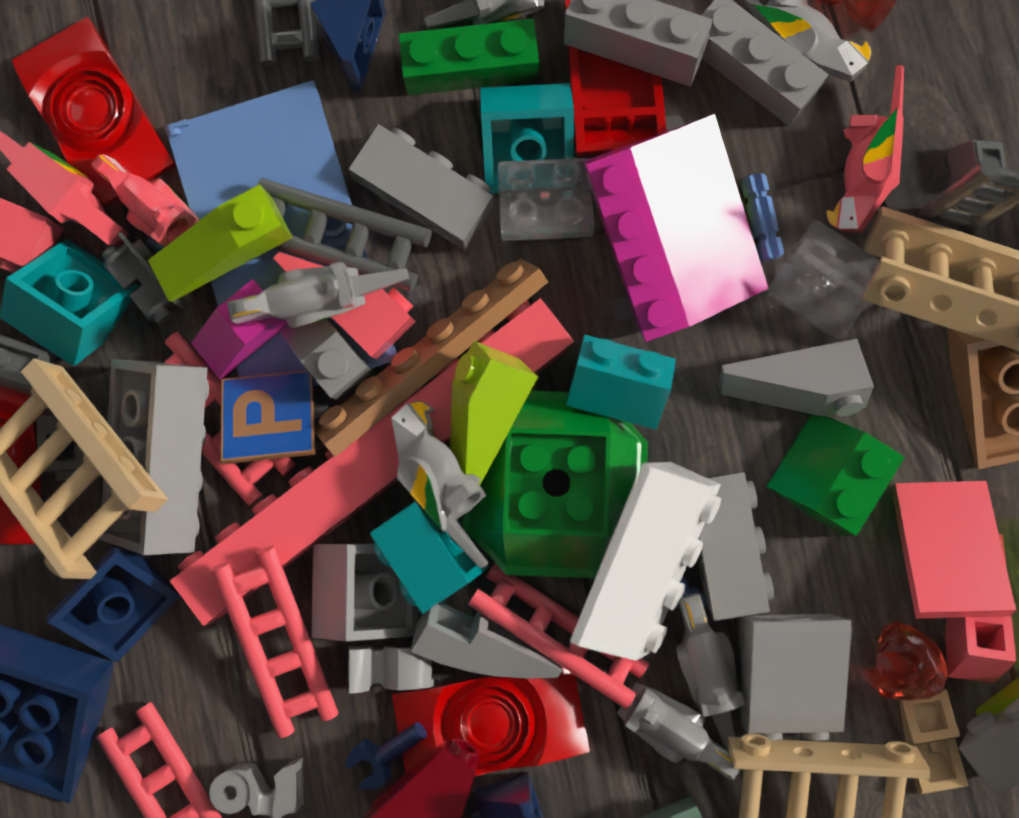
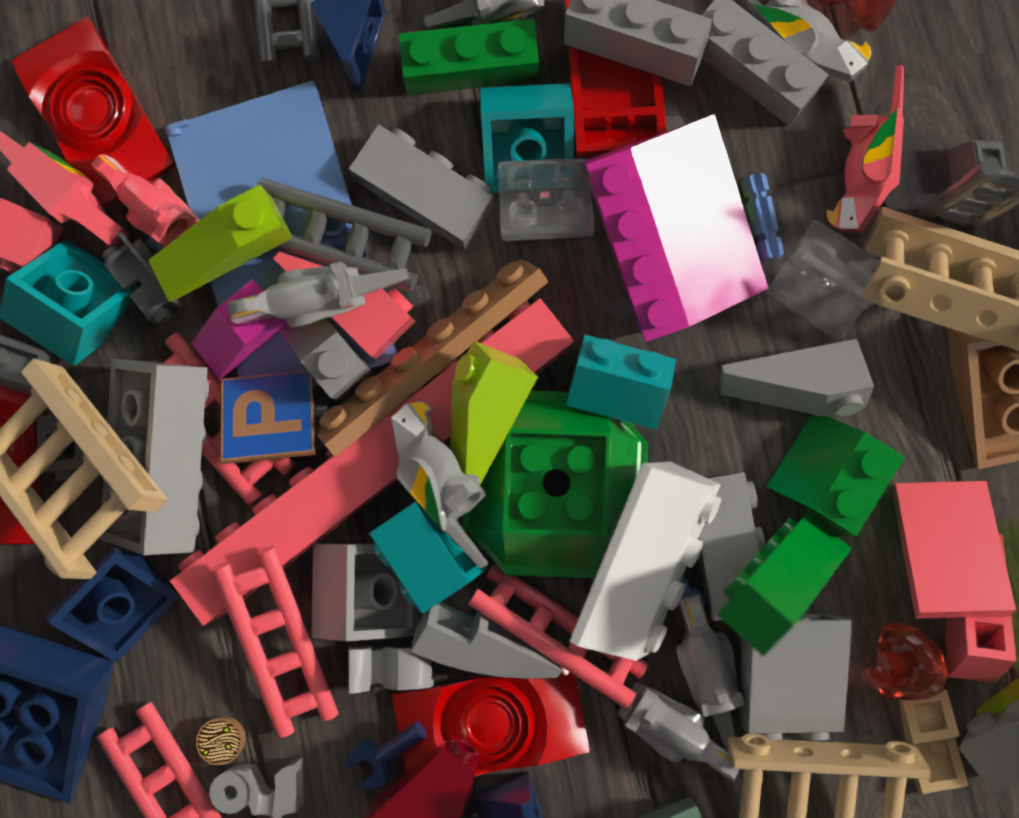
(220, 740): none -> tile
(782, 581): none -> green brick

